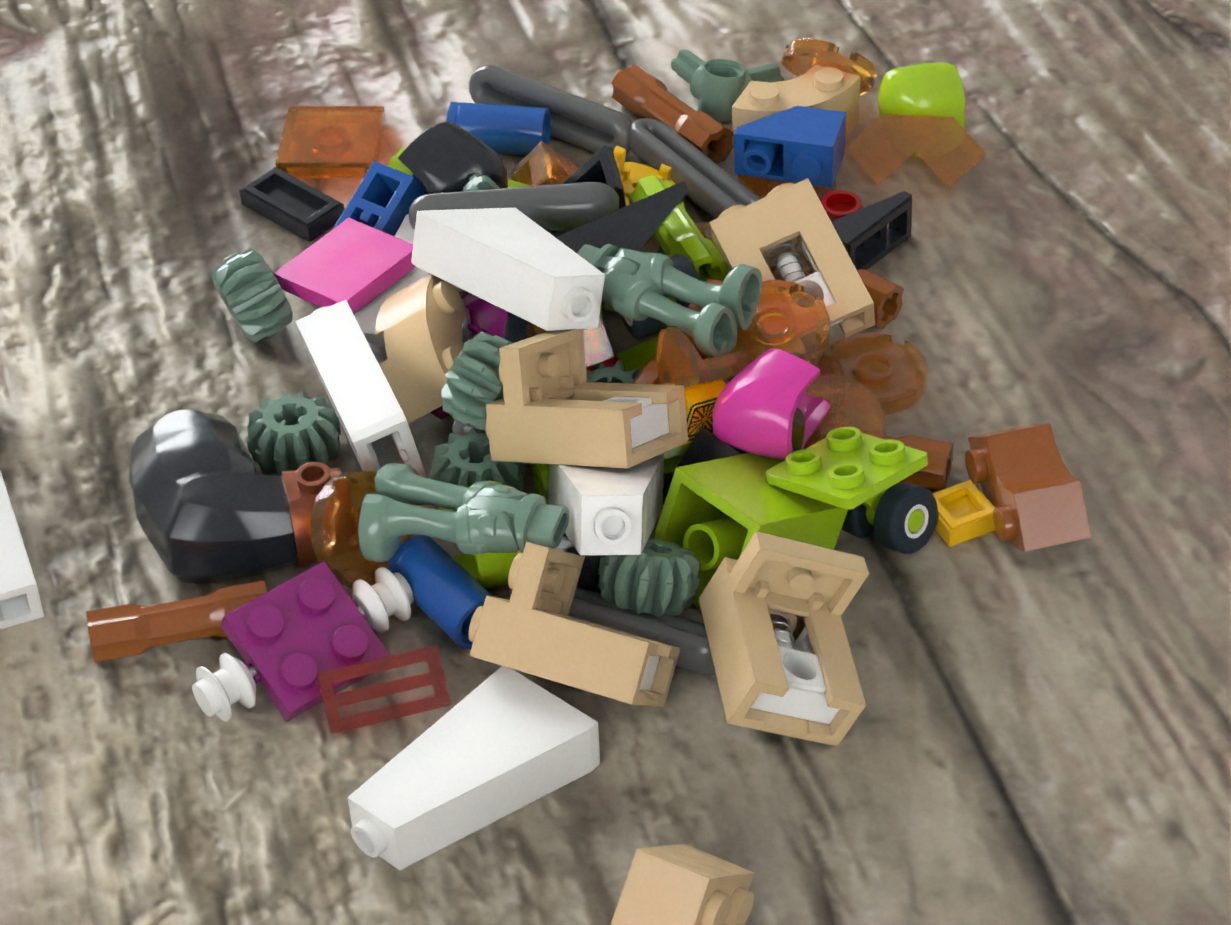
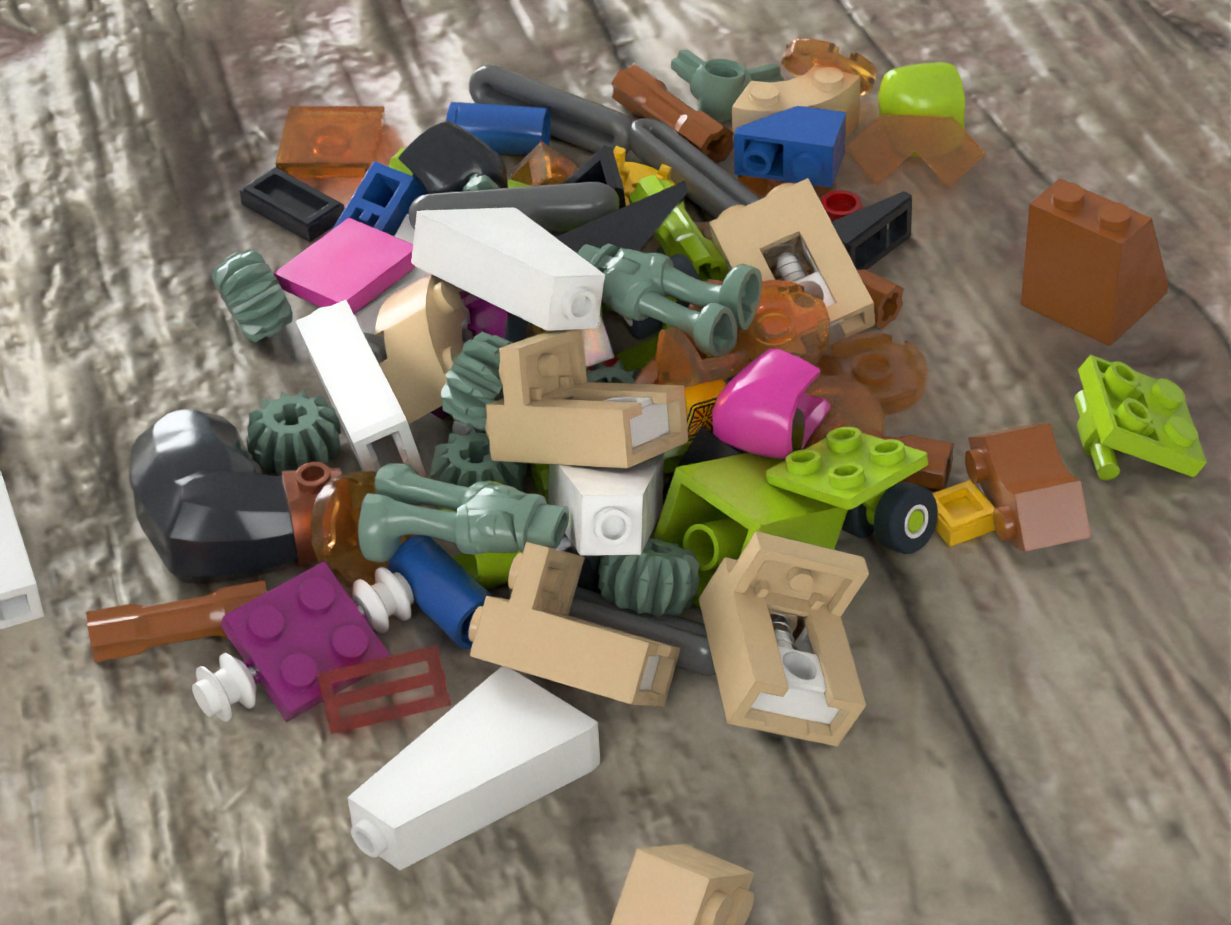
(1090, 262): none -> dark orange slope
(1135, 417): none -> lime plate

